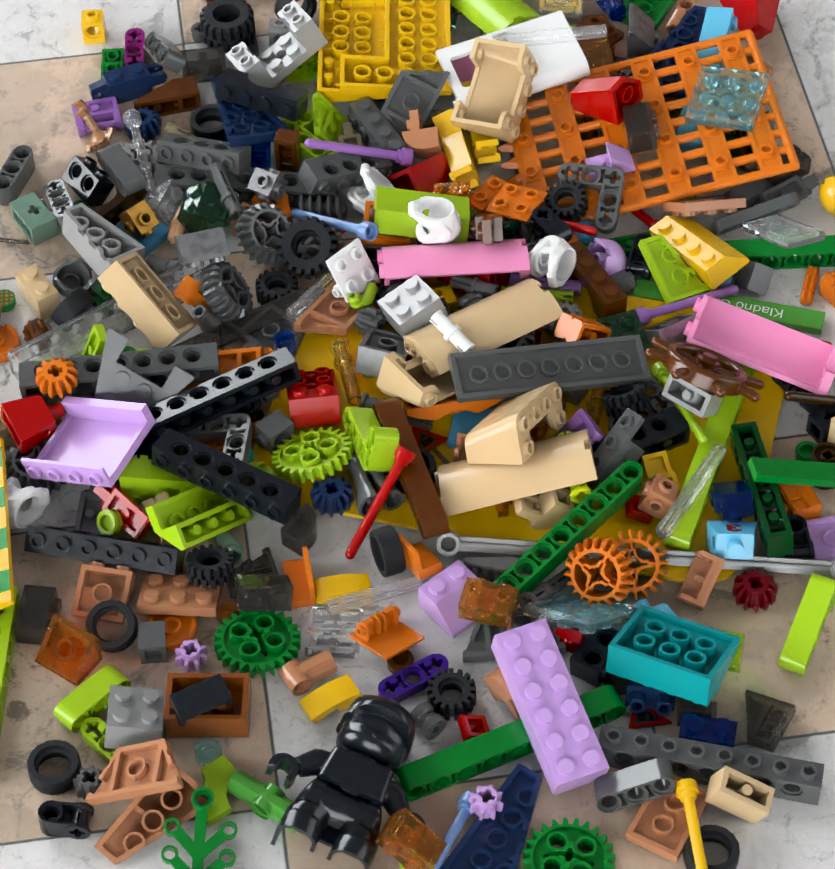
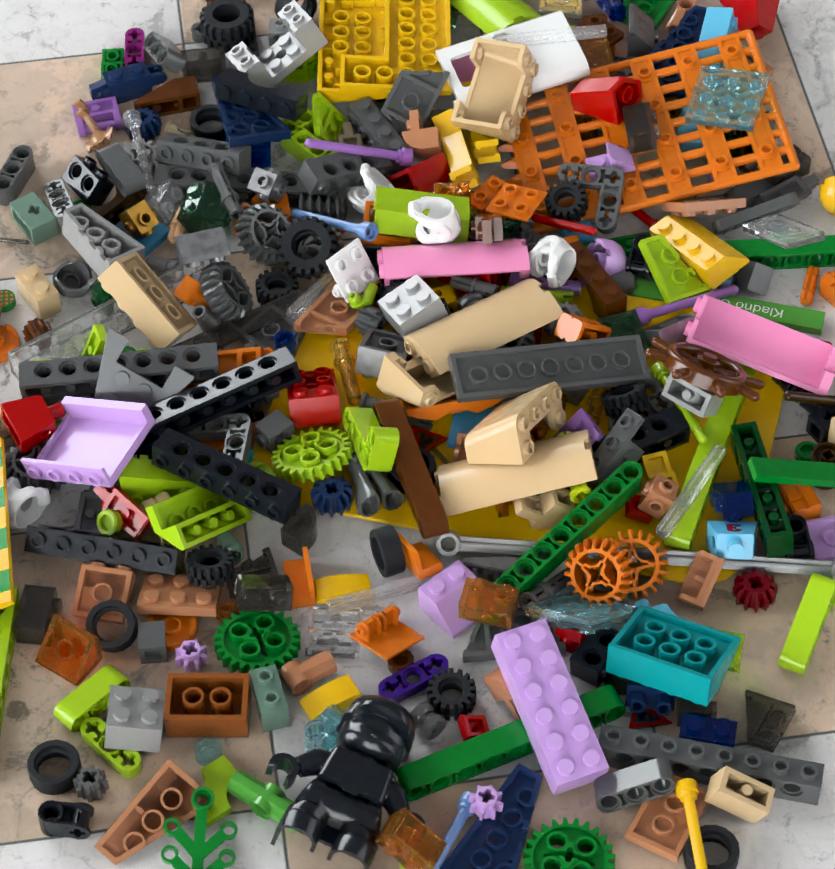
(56, 377): orange gear -> none
(73, 305): black tyre -> none
(93, 26): yellow brick -> none
(138, 772): nougat wing -> none
(199, 698): black hinge -> none
(269, 698): none -> sand green brick
(291, 140): reddish brown slope -> none
(322, 730): none -> clear light blue piece
(402, 458): red piece -> none
(451, 332): white pin -> none
(548, 223): black piece -> none

